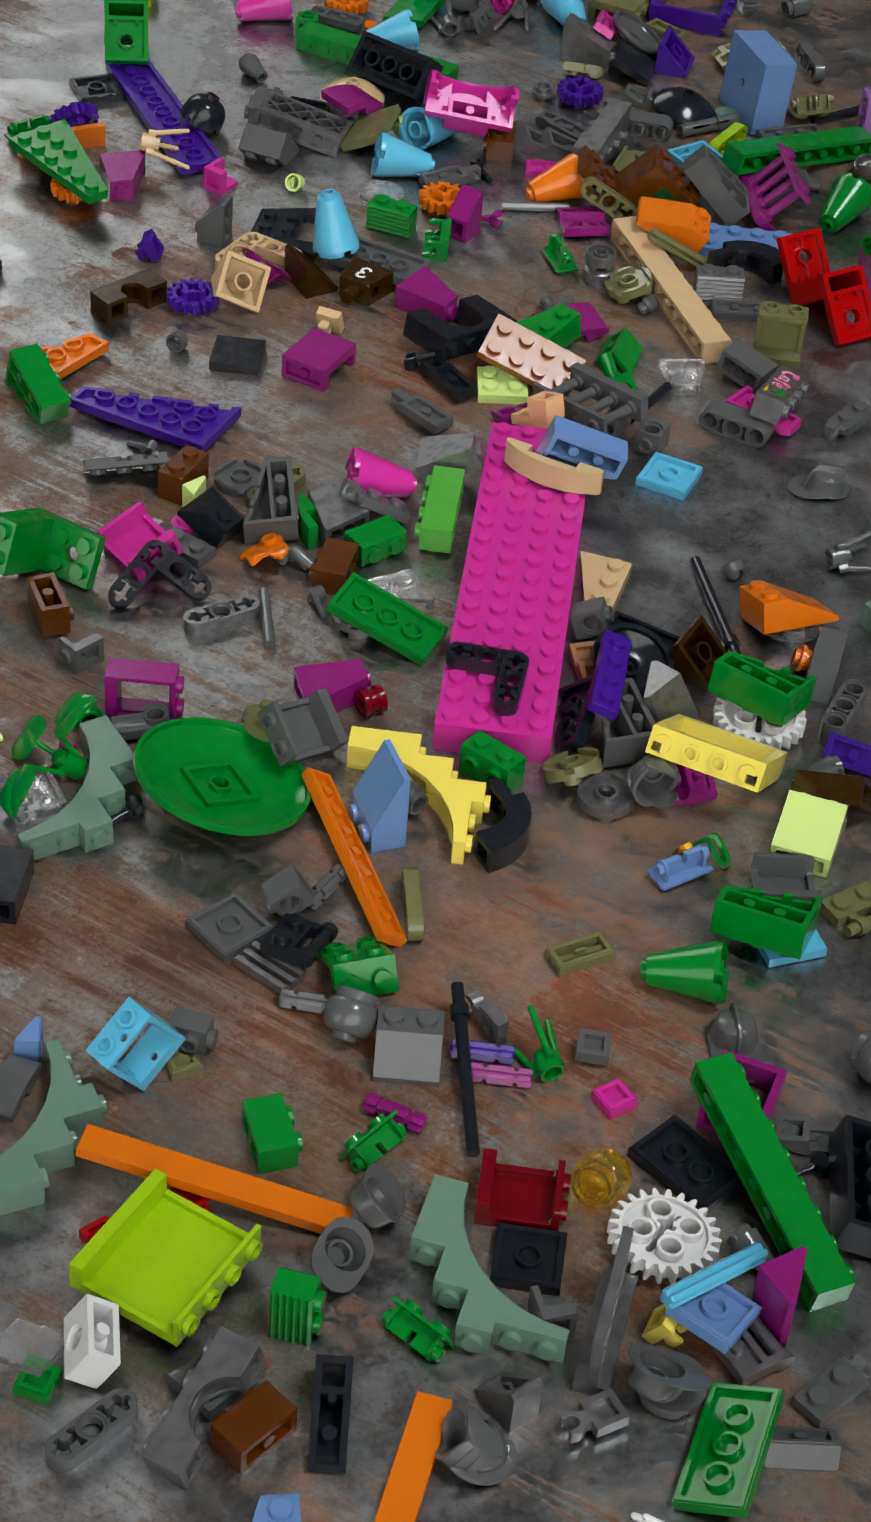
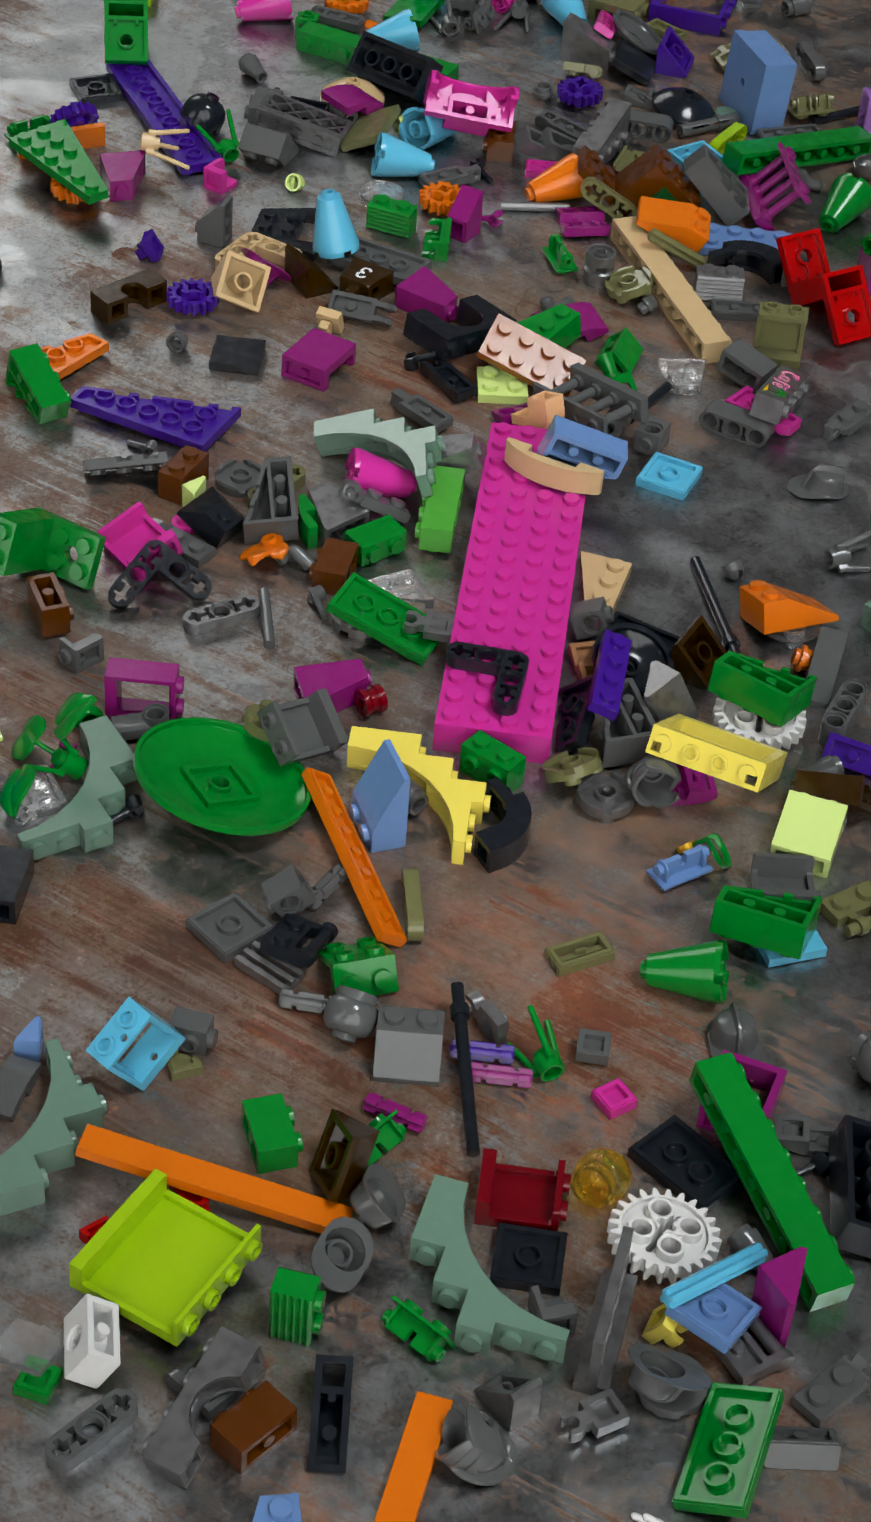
(226, 147): none -> green plant
(342, 1155): none -> dark brown slope
(361, 308): none -> dark grey hinge
(390, 439): none -> sand green arch
(434, 625): none -> flat silver plate

